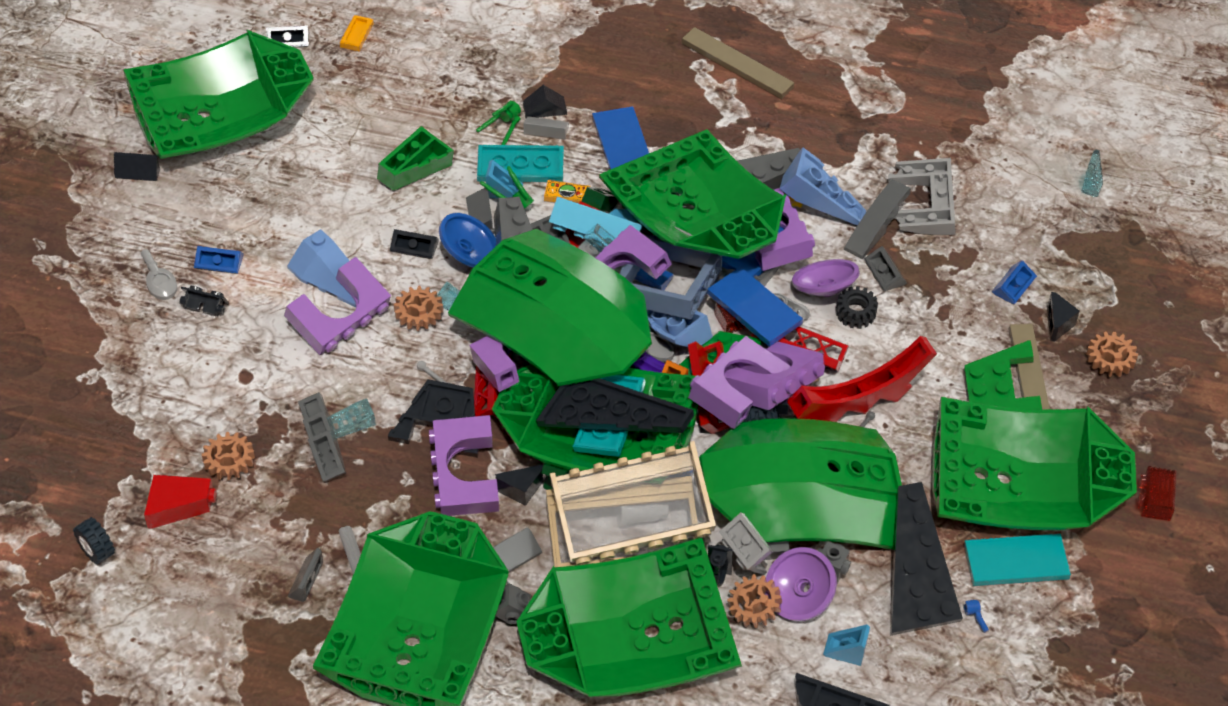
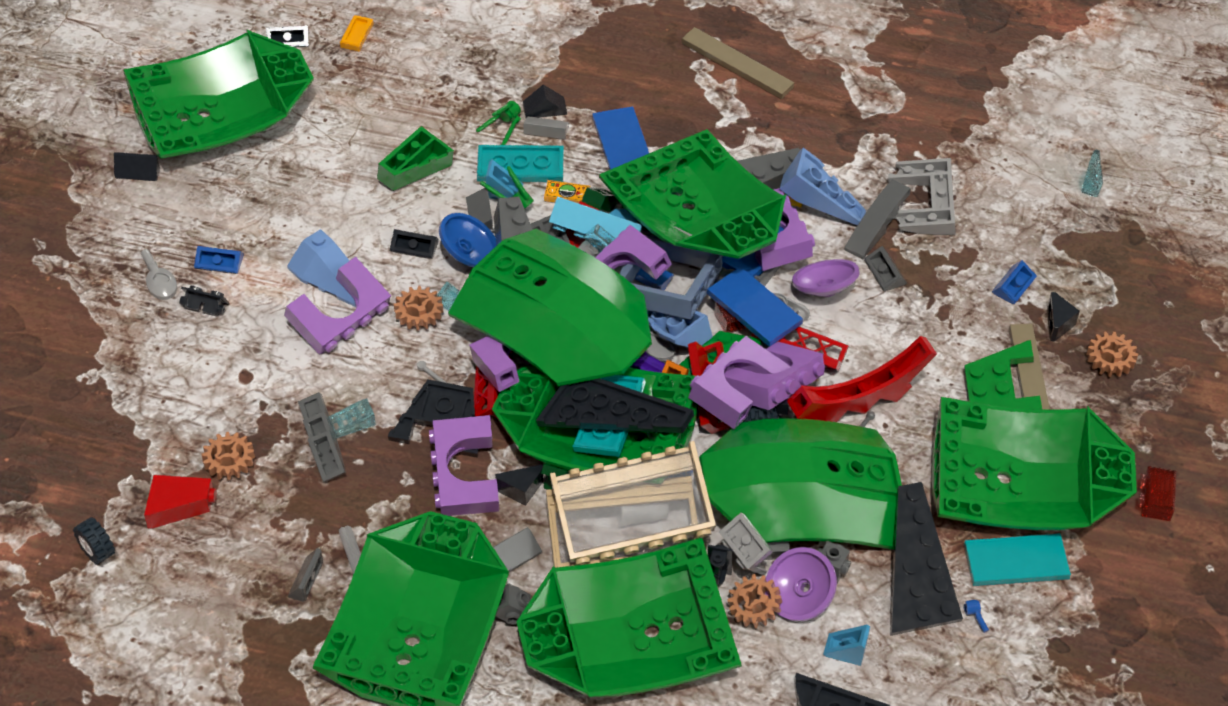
(852, 316): black tyre -> none

